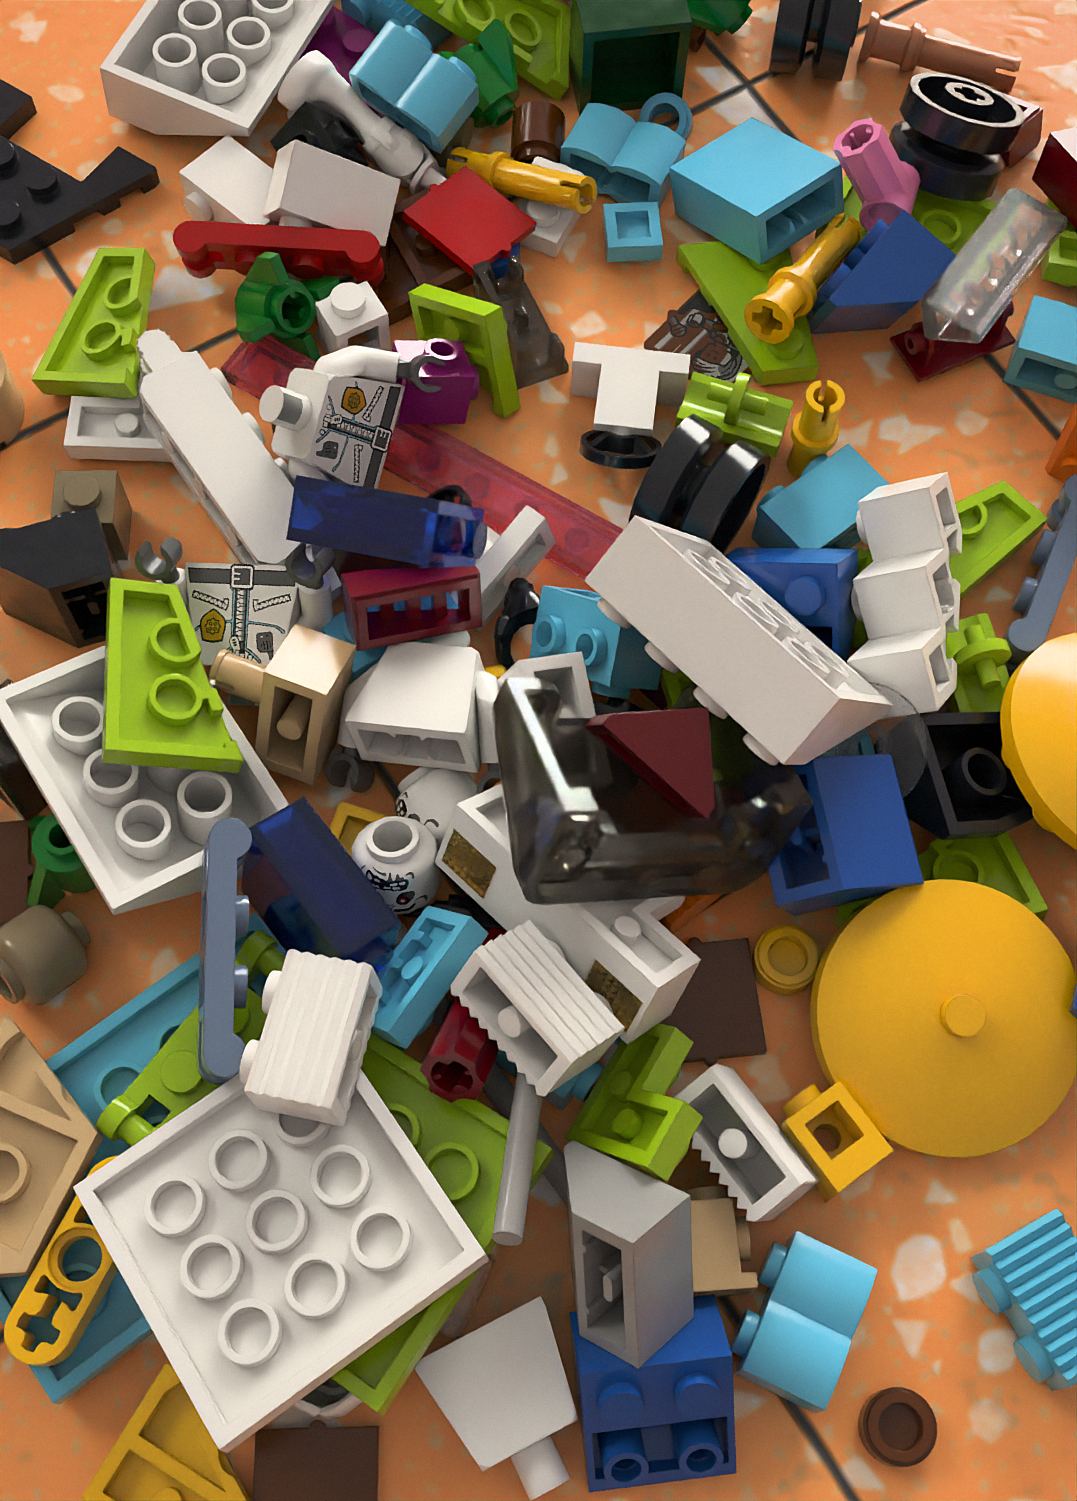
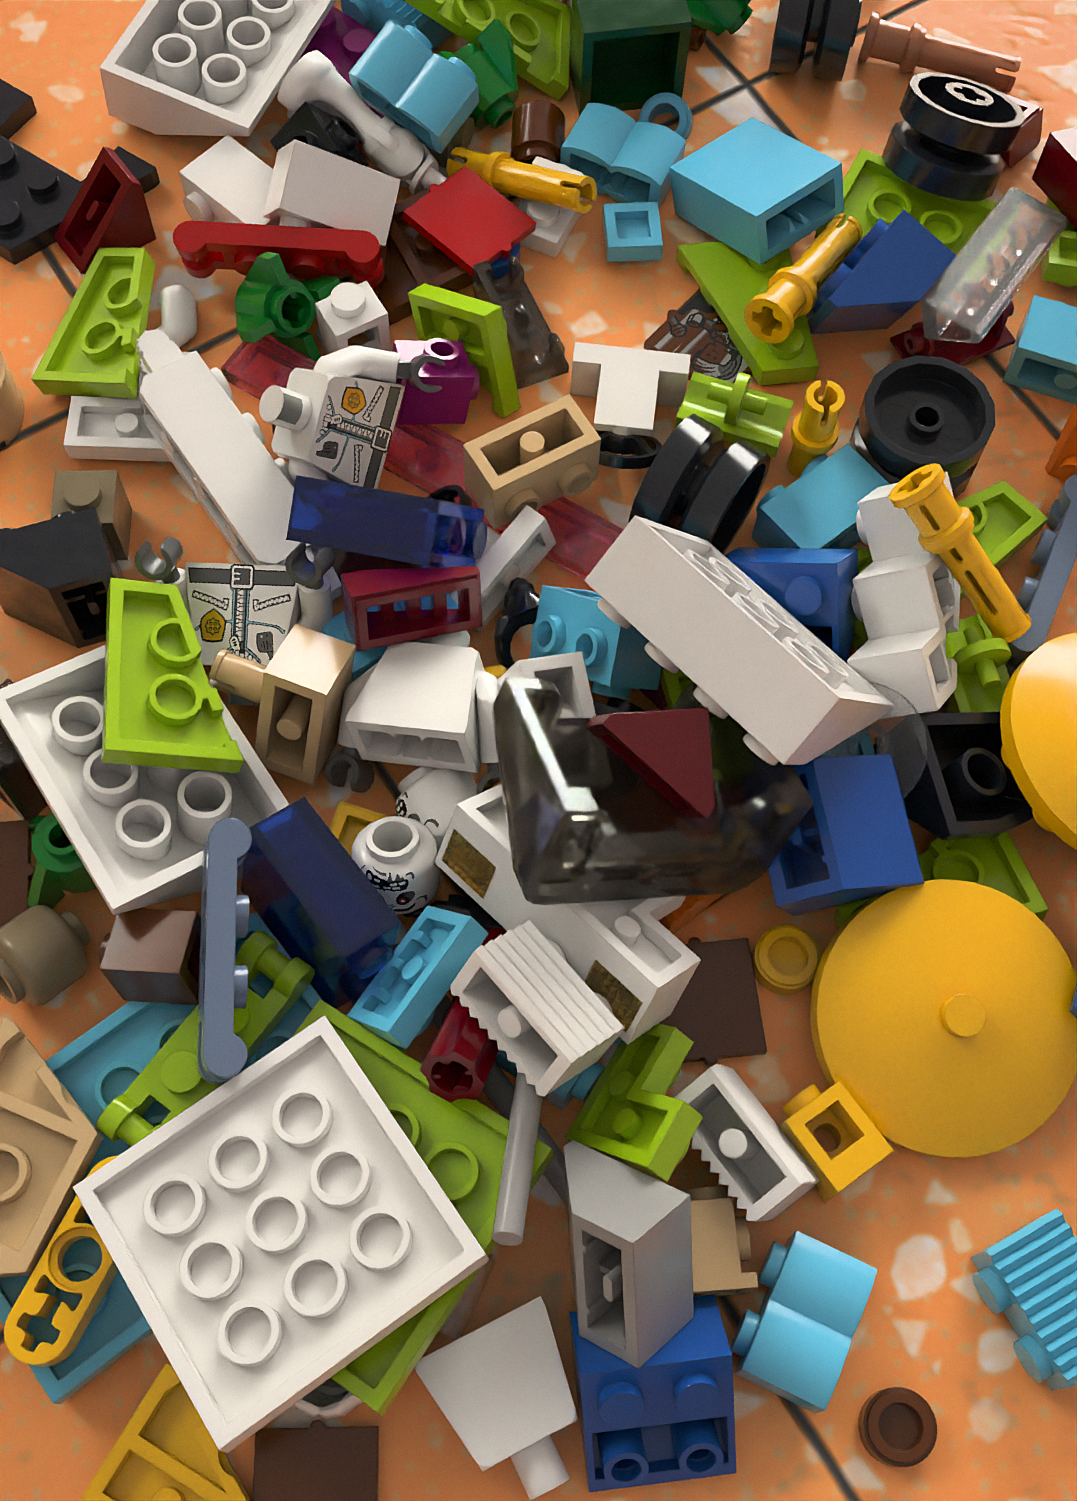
(105, 213): none -> dark red slope
(153, 956): none -> reddish brown brick
(178, 314): none -> white arm
(311, 1037): white brick -> none
(532, 461): none -> tan brick
(876, 172): bright pink piece -> none
(924, 415): none -> black wheel
(948, 532): none -> yellow pin

